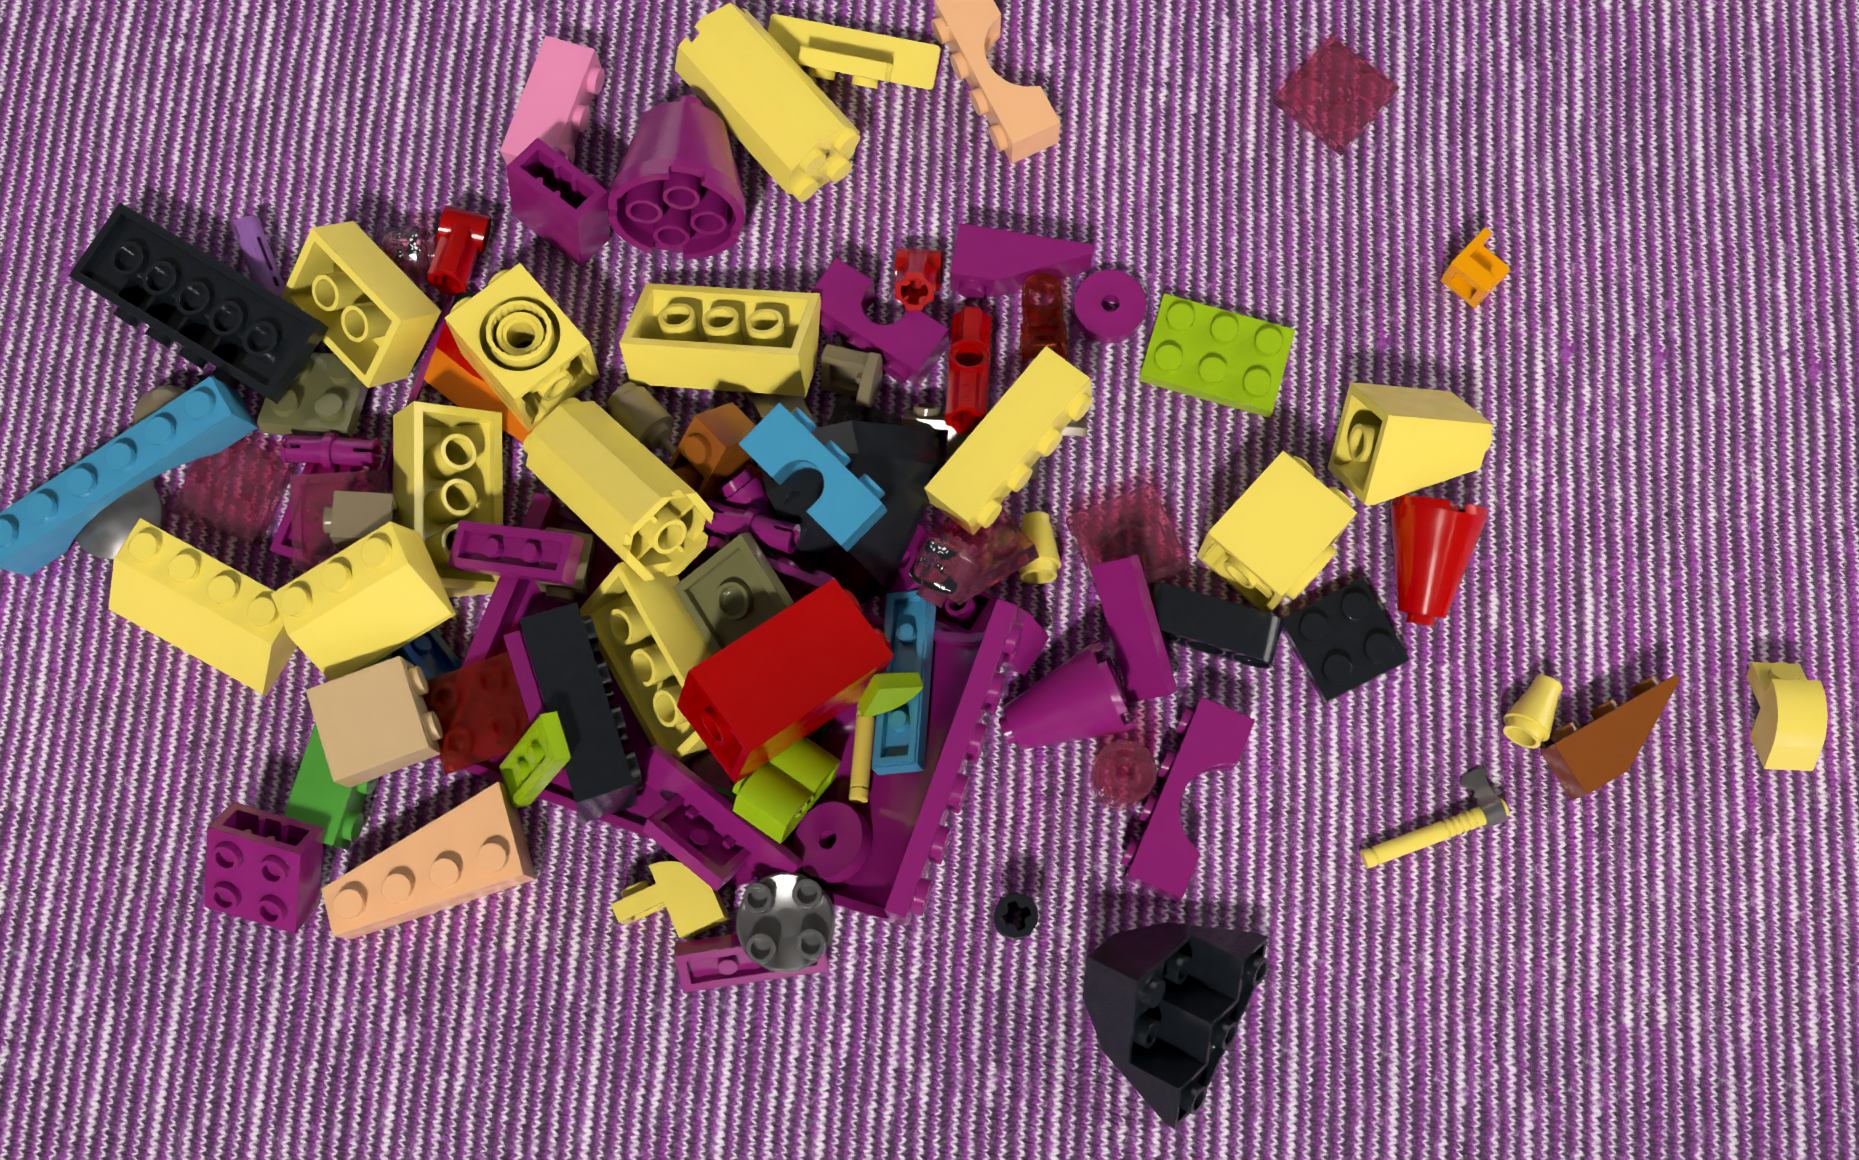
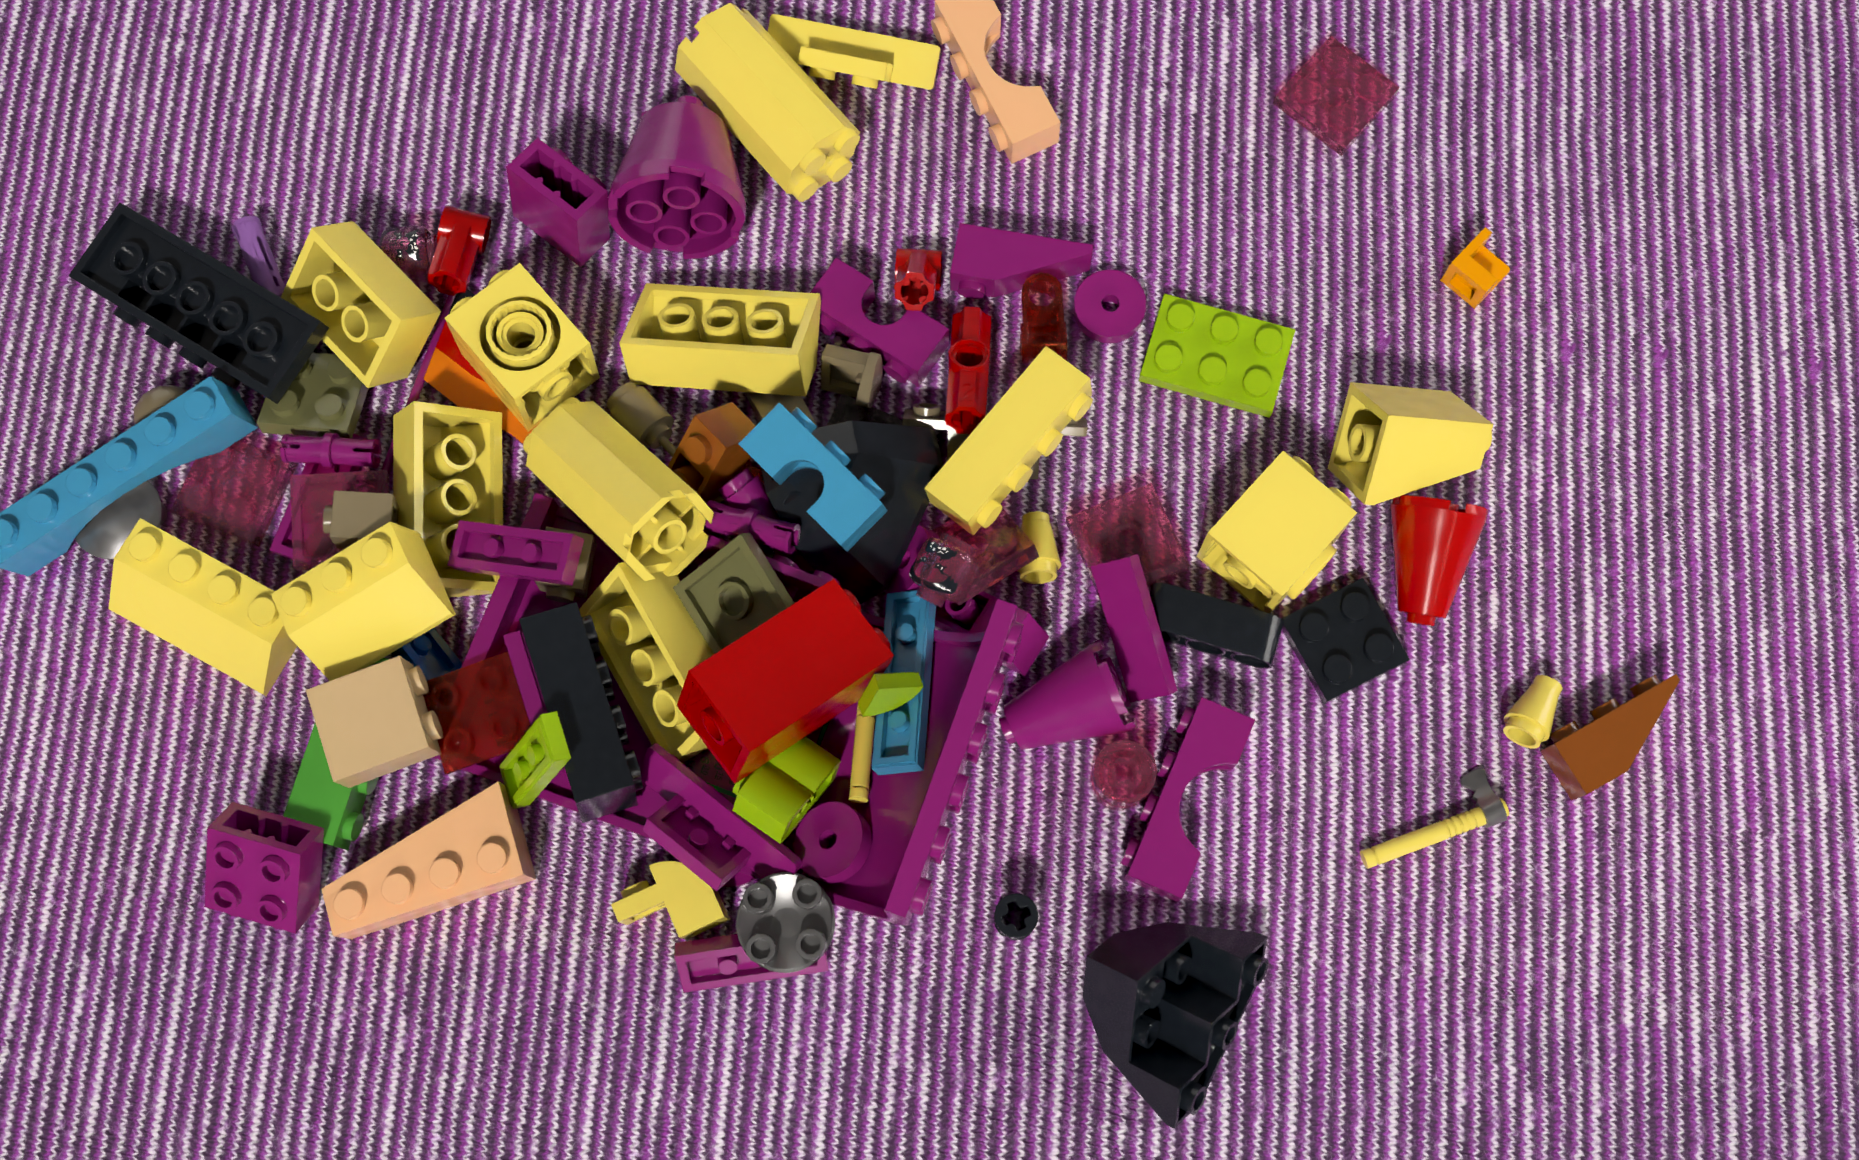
(555, 98): bright pink brick -> none
(1790, 716): light yellow brick -> none

